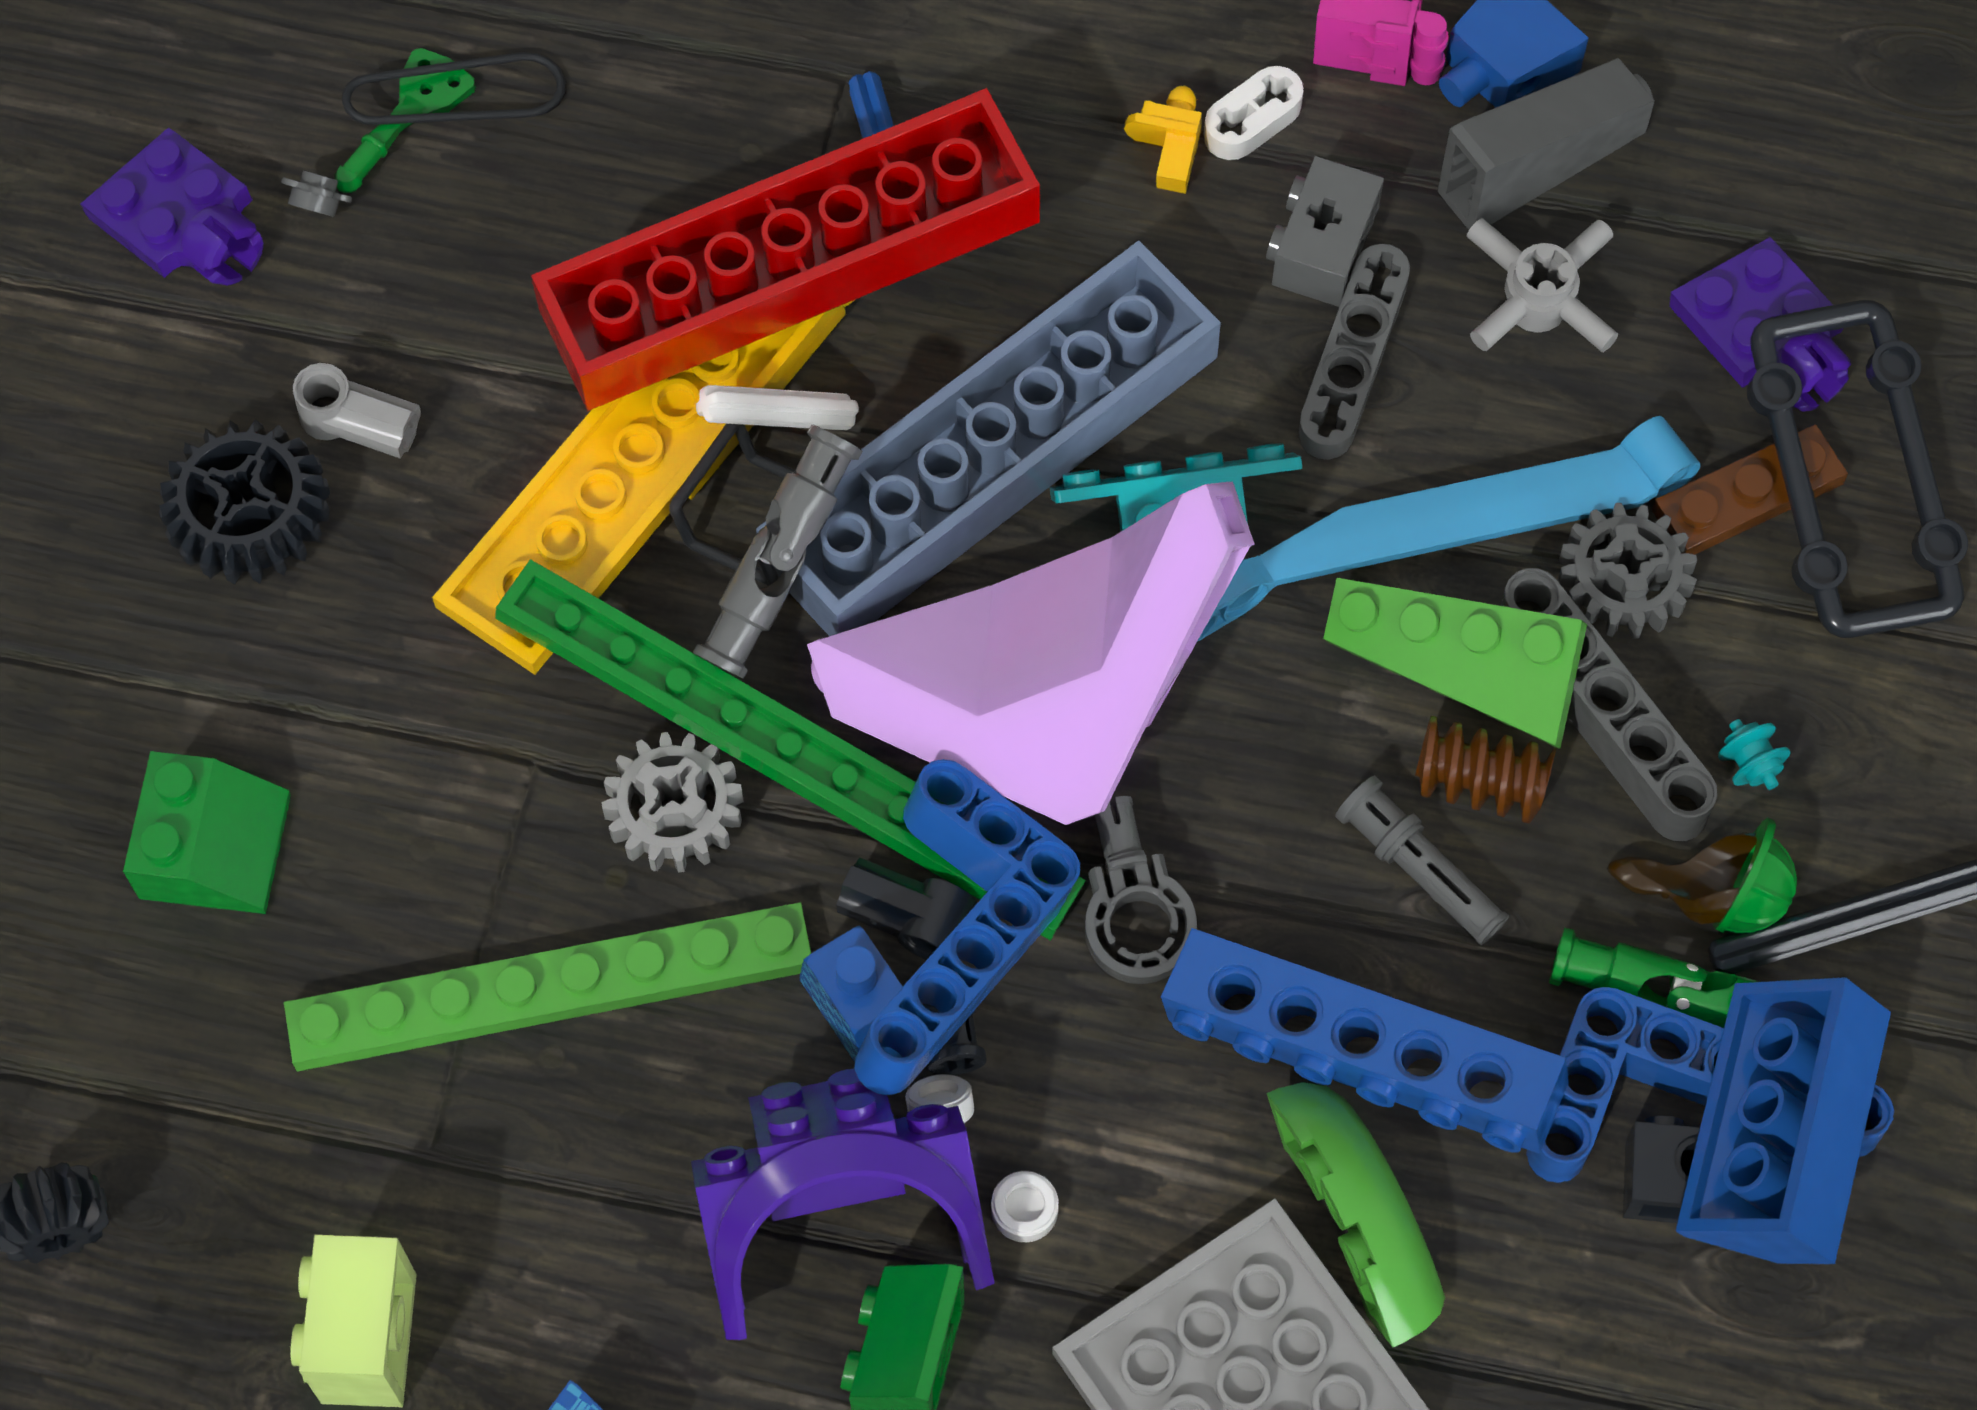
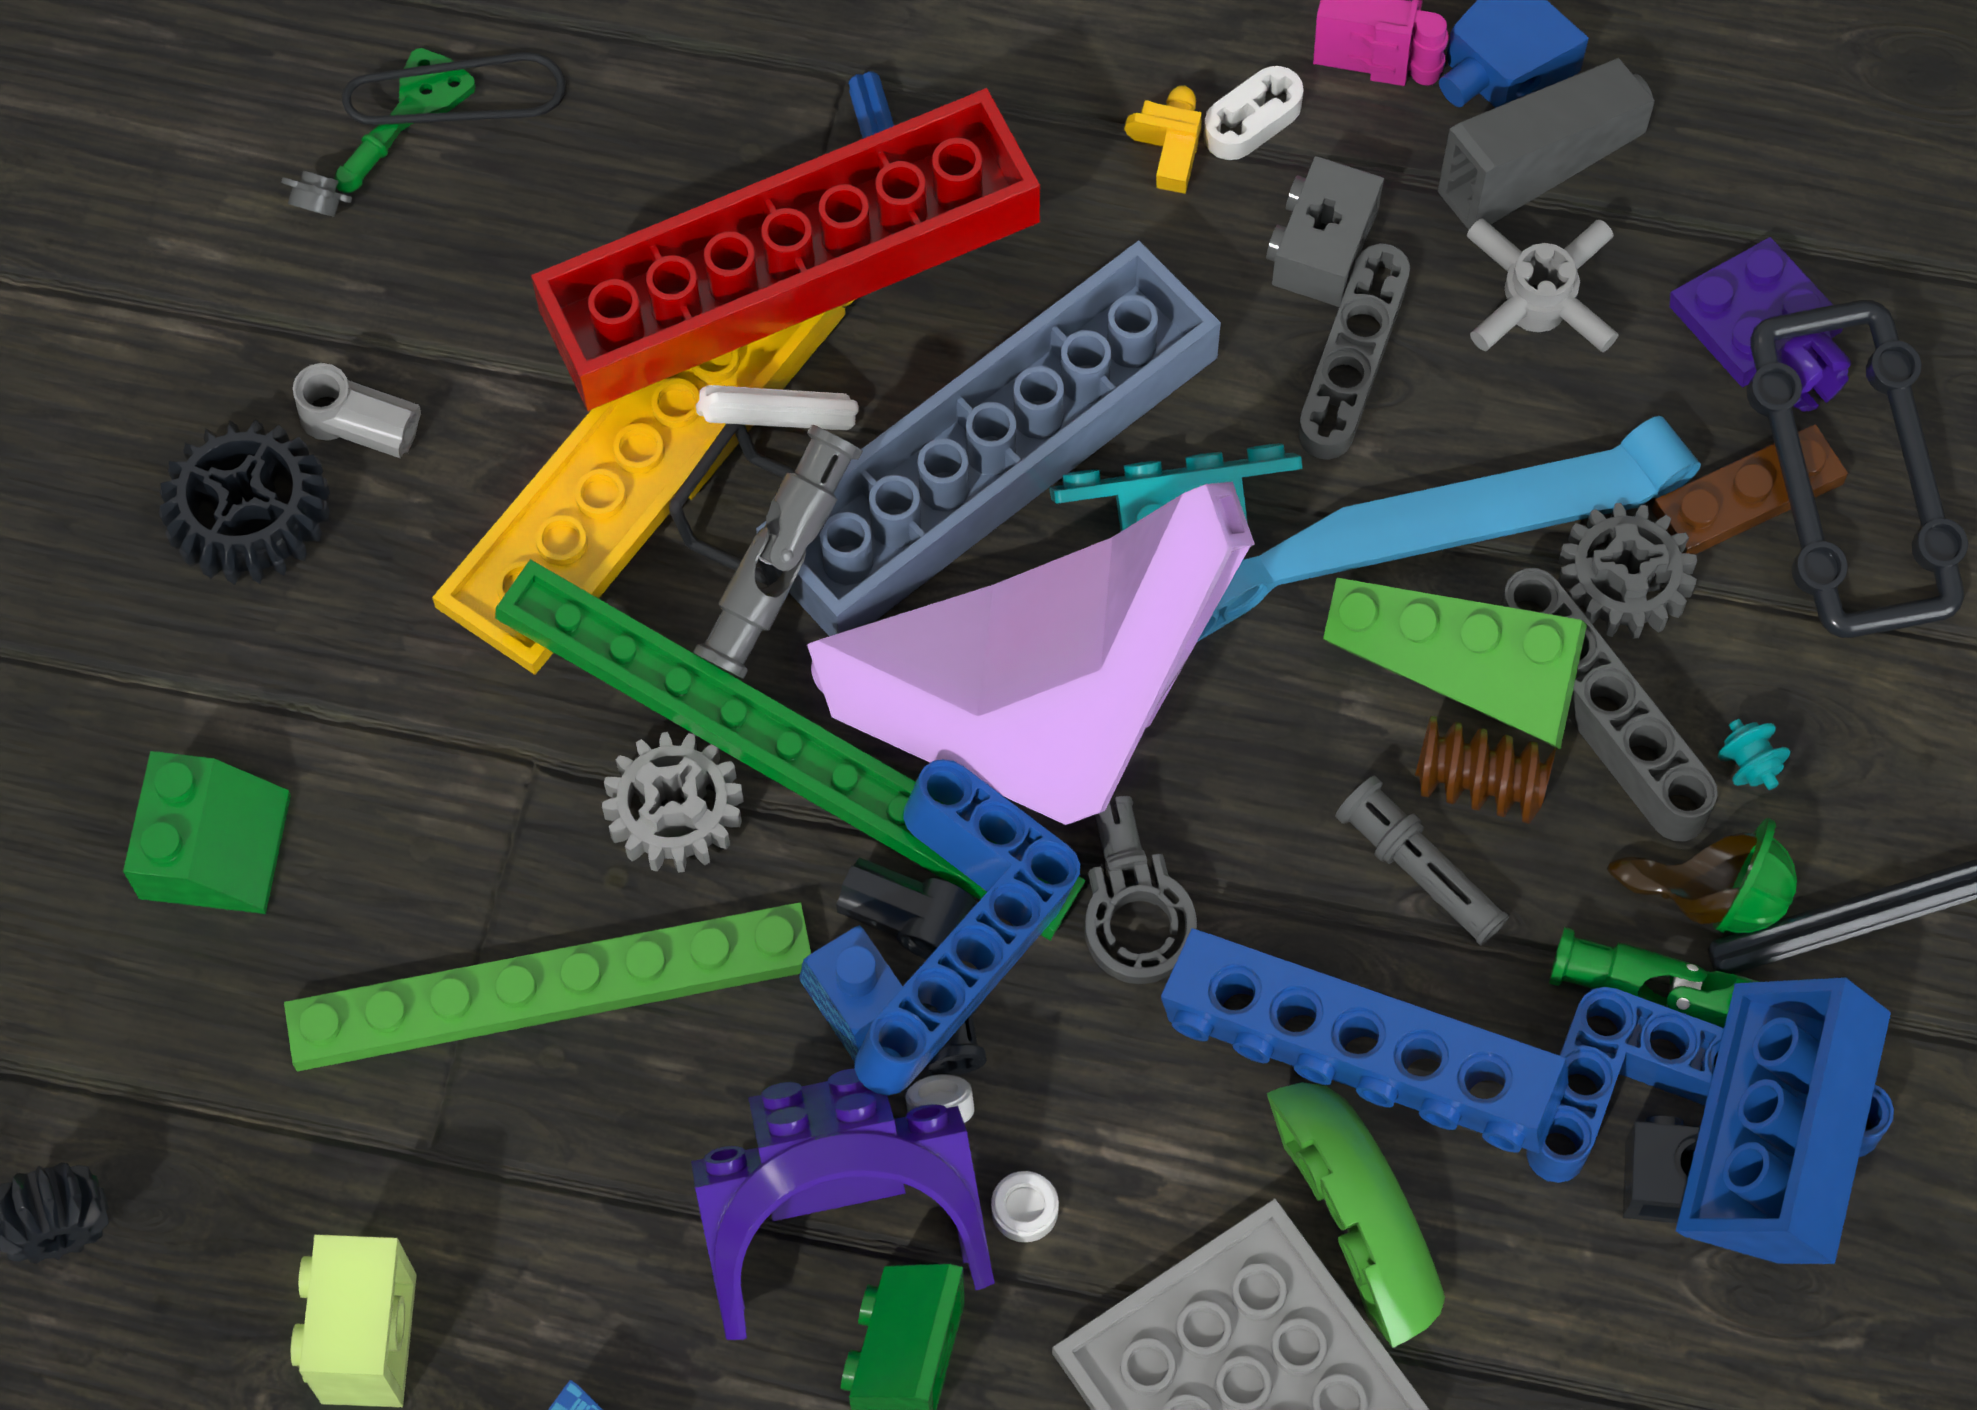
(178, 211): dark purple plate -> none

